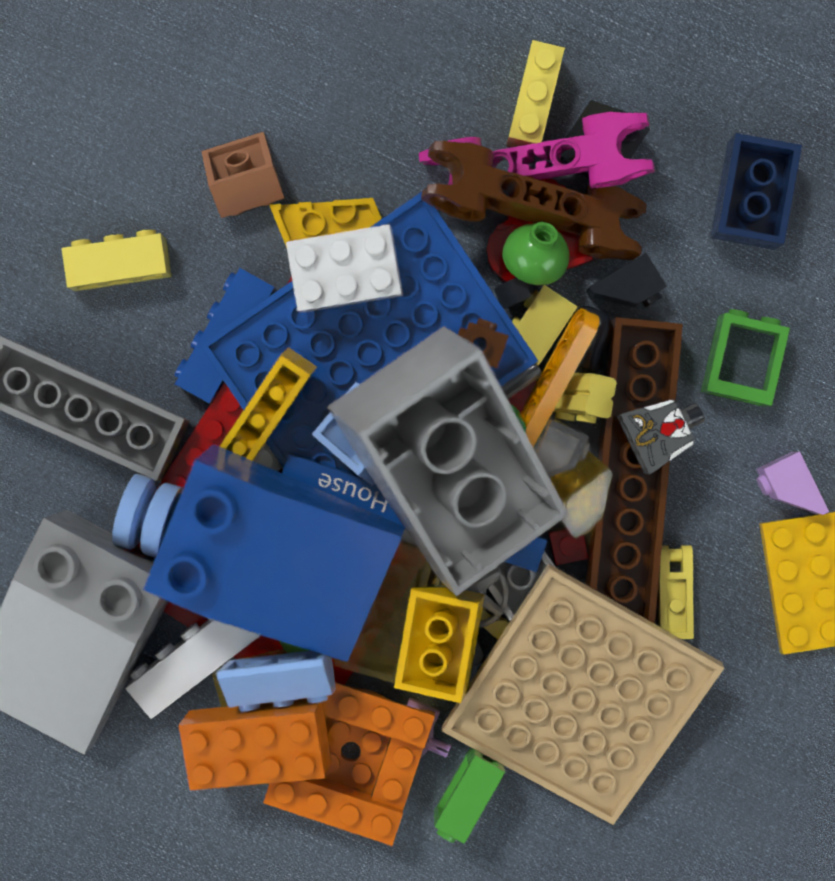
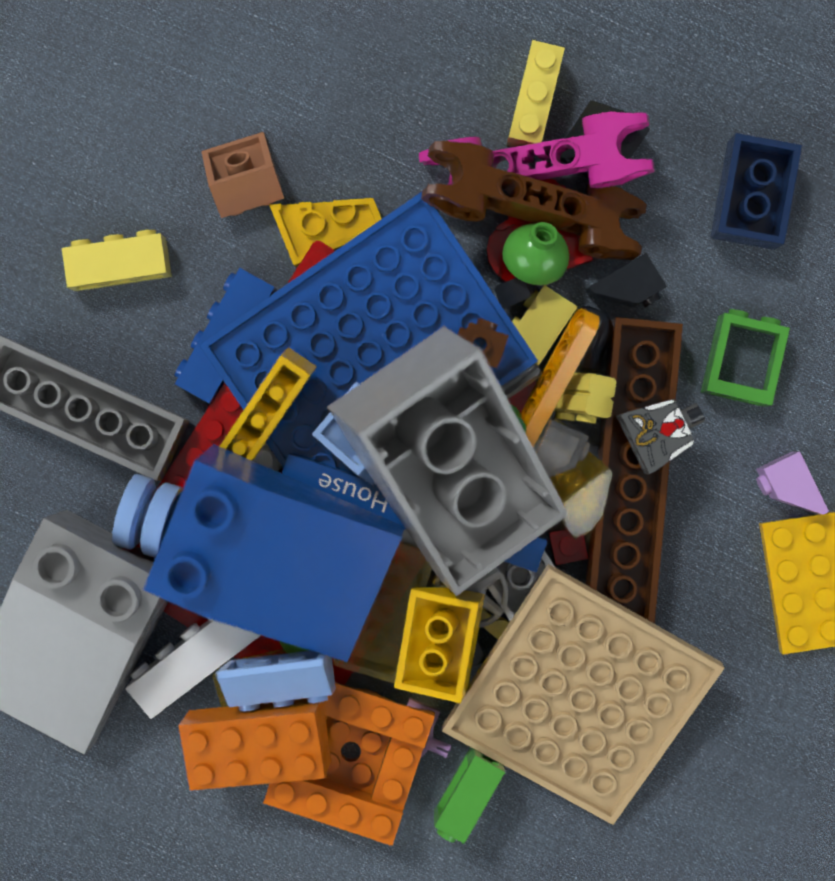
(344, 268): white brick -> none
(676, 592): light yellow plate -> none

